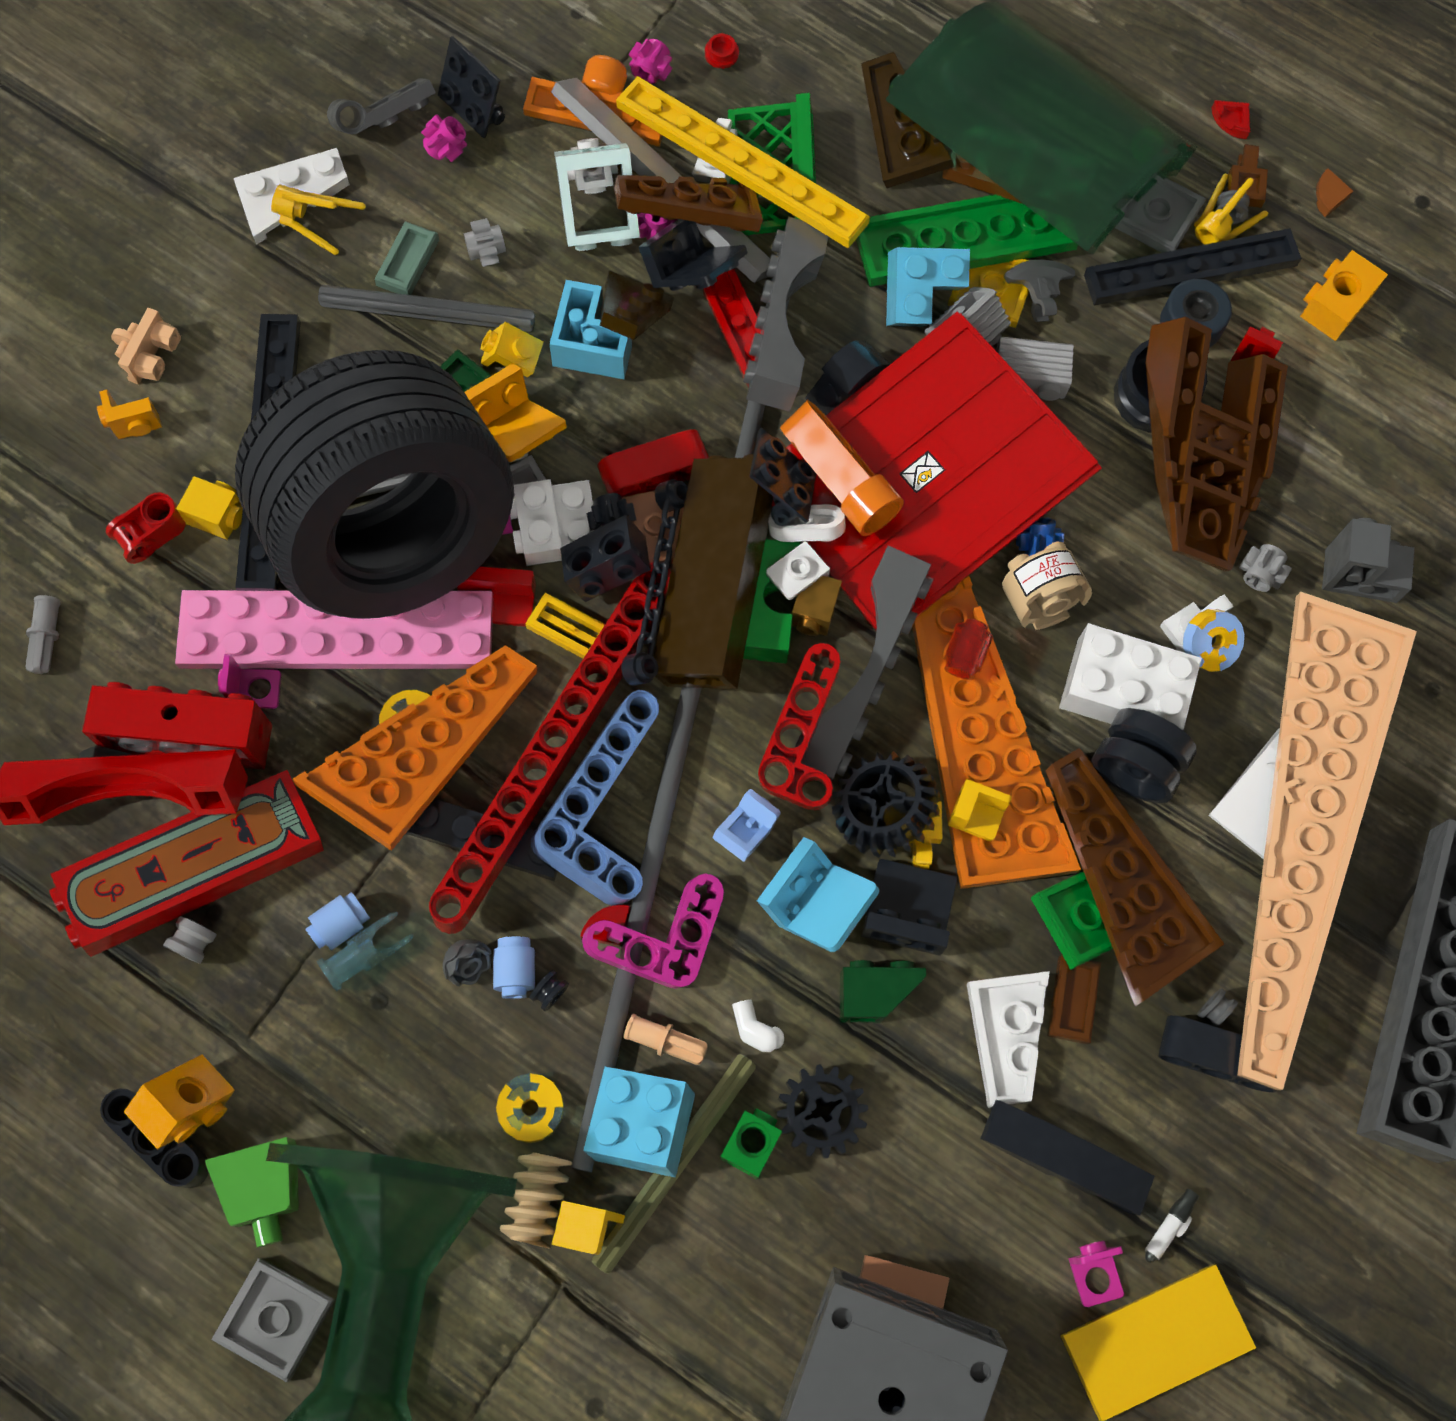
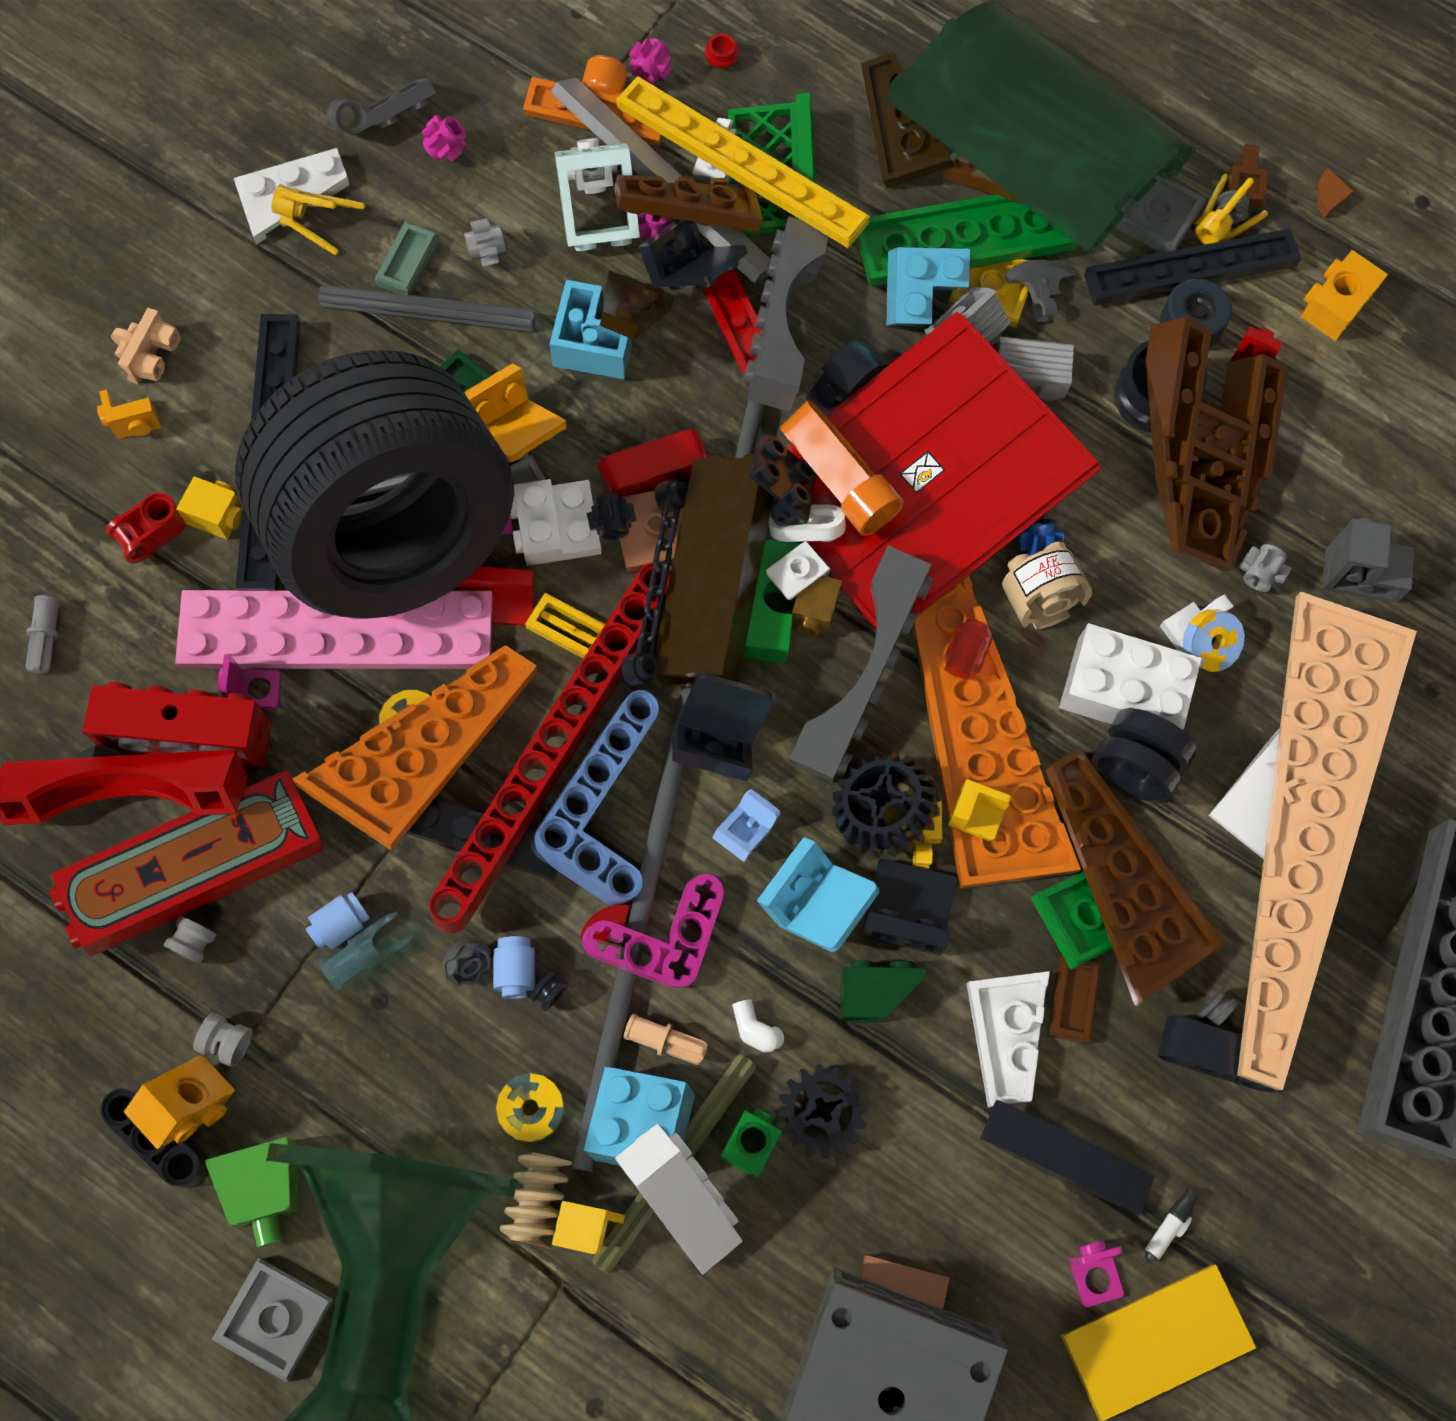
(222, 1039): none -> light grey wheel
(470, 88): black hinge -> none
(511, 345): yellow bracket -> none
(605, 558): black brick -> none
(675, 1192): none -> white brick
(720, 726): none -> black bracket
(806, 722): red beam -> none
(1232, 117): red tile -> none

